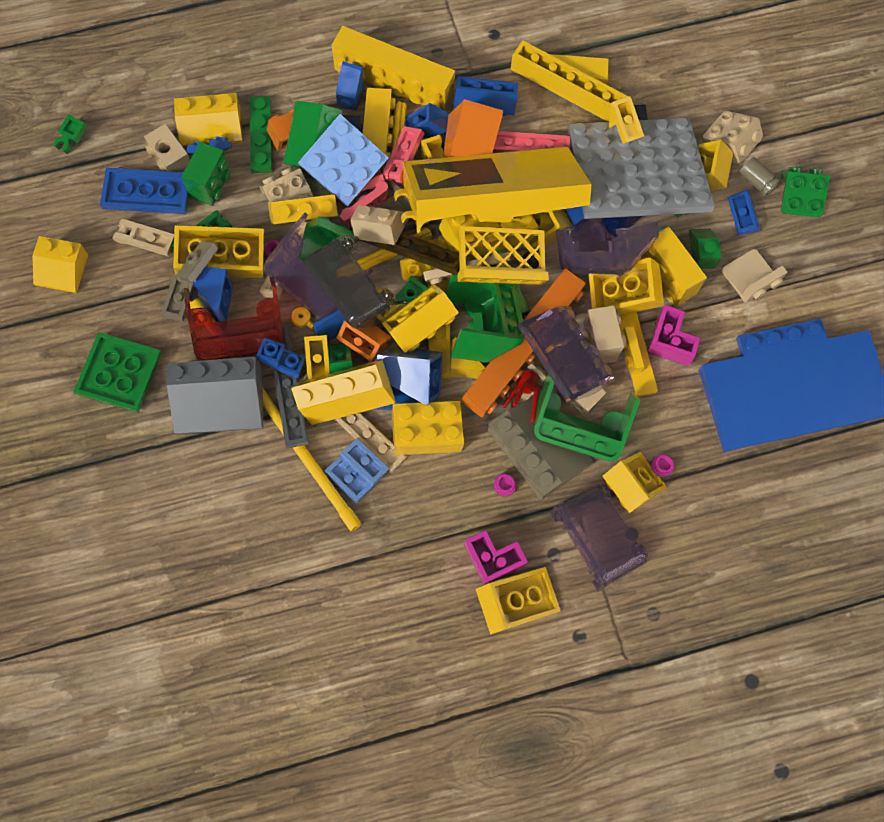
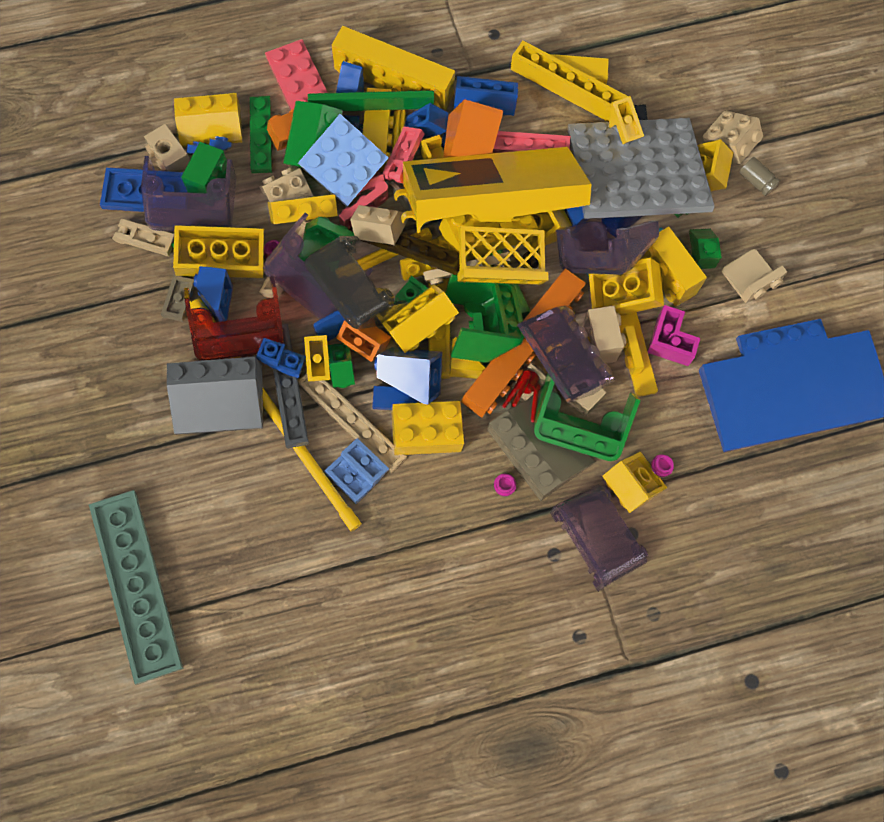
(58, 264): yellow slope -> none
(70, 130): green plate -> none
(118, 372): green plate -> none
(135, 587): none -> sand green plate
(168, 209): none -> clear purple windscreen
(197, 261): dark tan plate -> none
(295, 72): none -> coral plate
(302, 322): yellow piece -> none
(344, 392): yellow slope -> none
(374, 100): none -> green tile
(491, 563): dark pink brick -> none
(517, 600): yellow slope -> none
(744, 213): blue slope -> none
(804, 192): green bracket -> none

